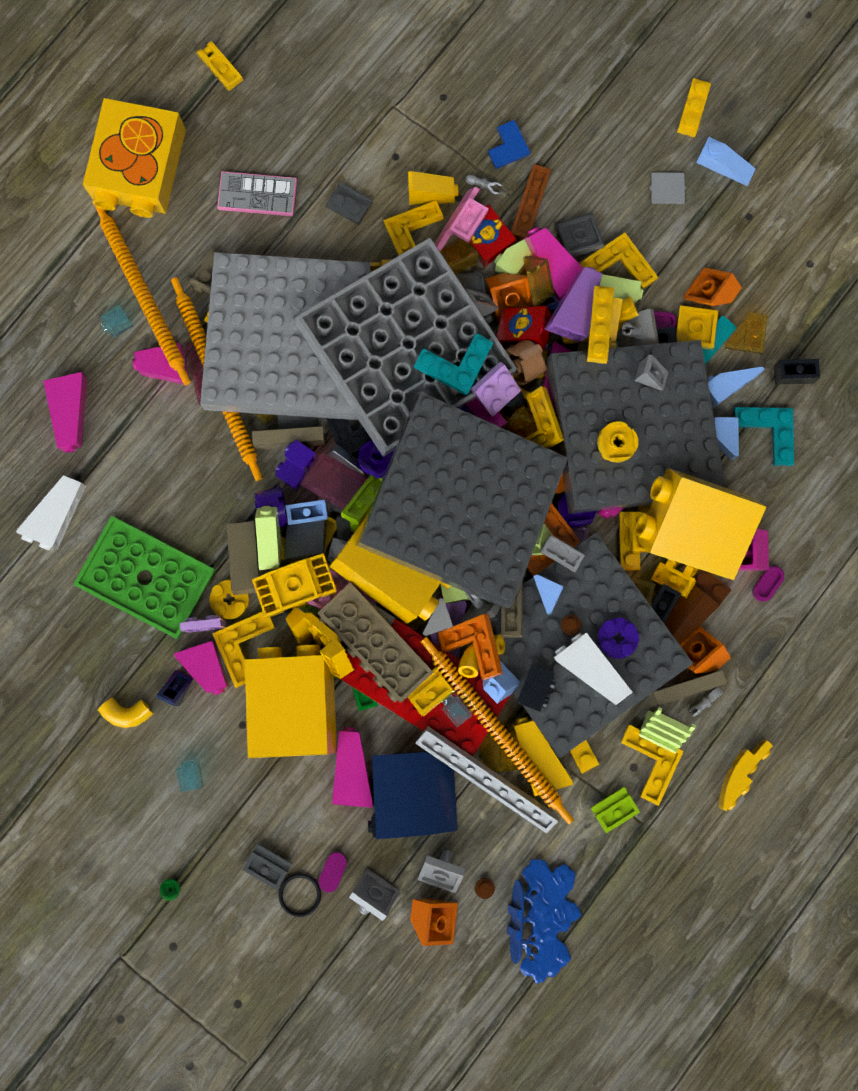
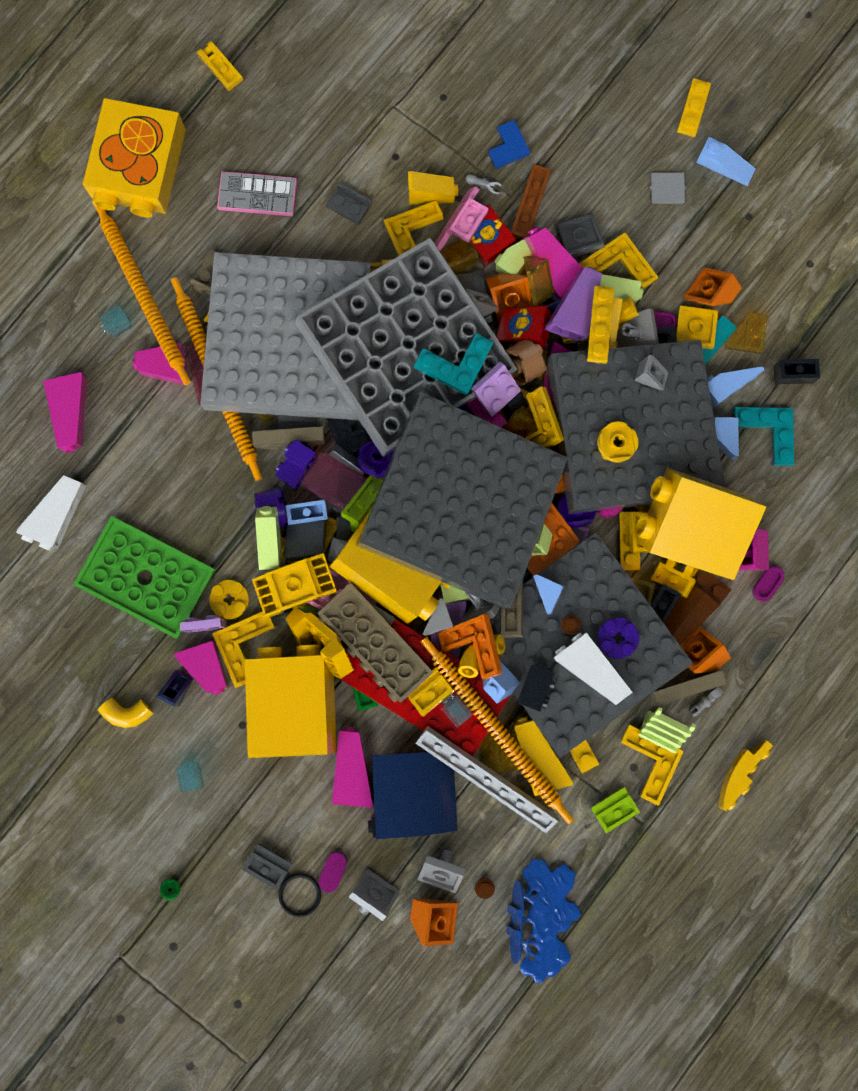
(243, 556): dark tan piece -> none
(562, 553): light grey plate -> none

